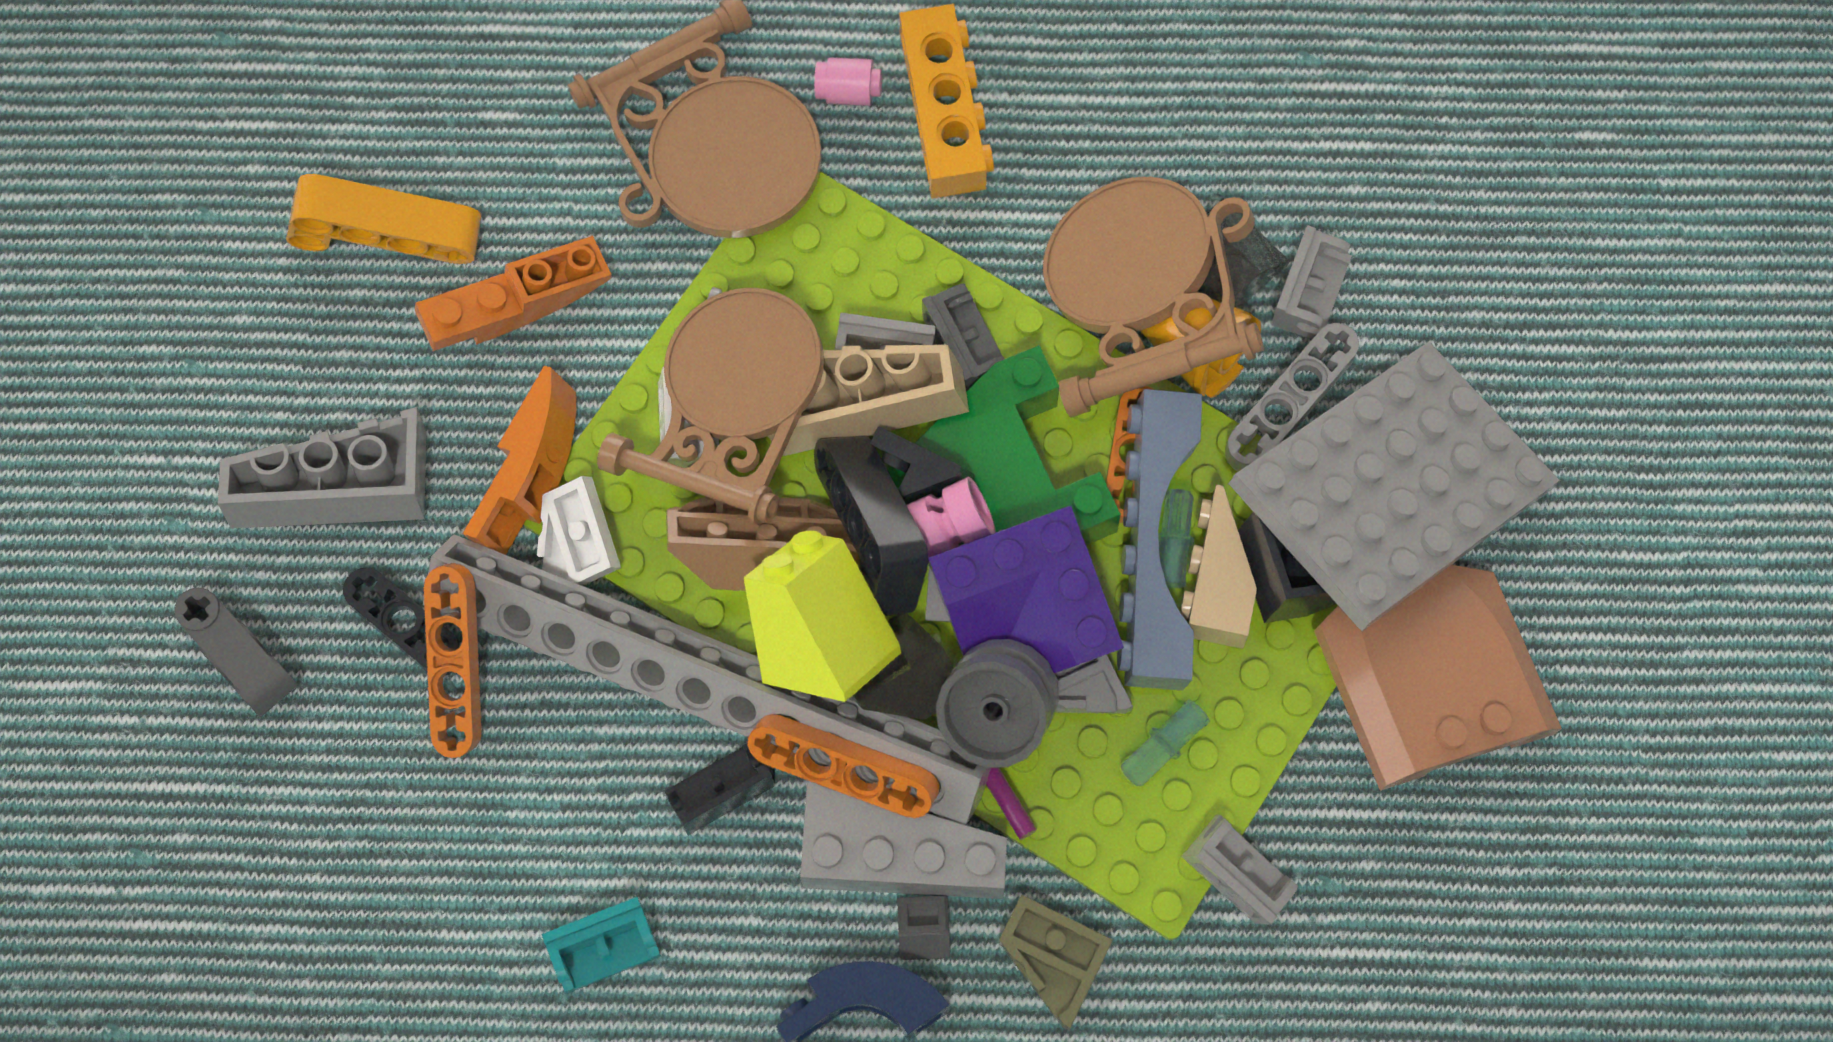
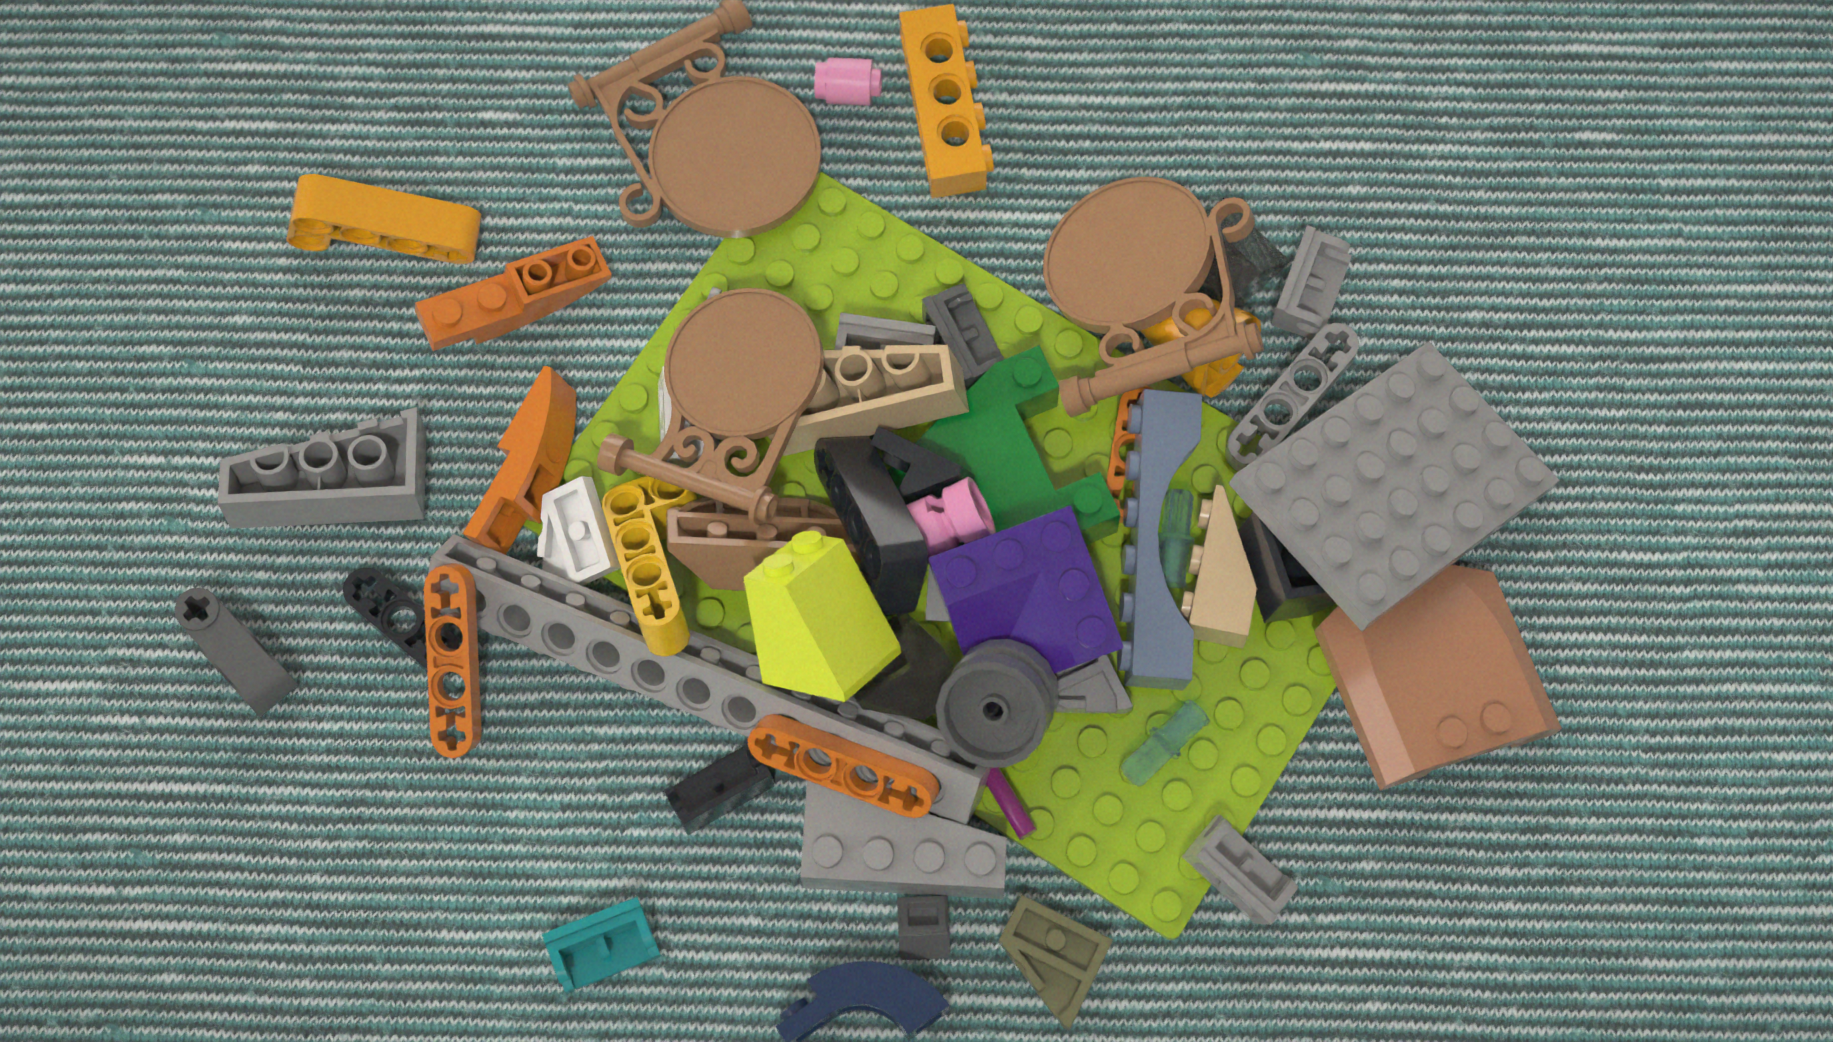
(636, 525): none -> yellow beam

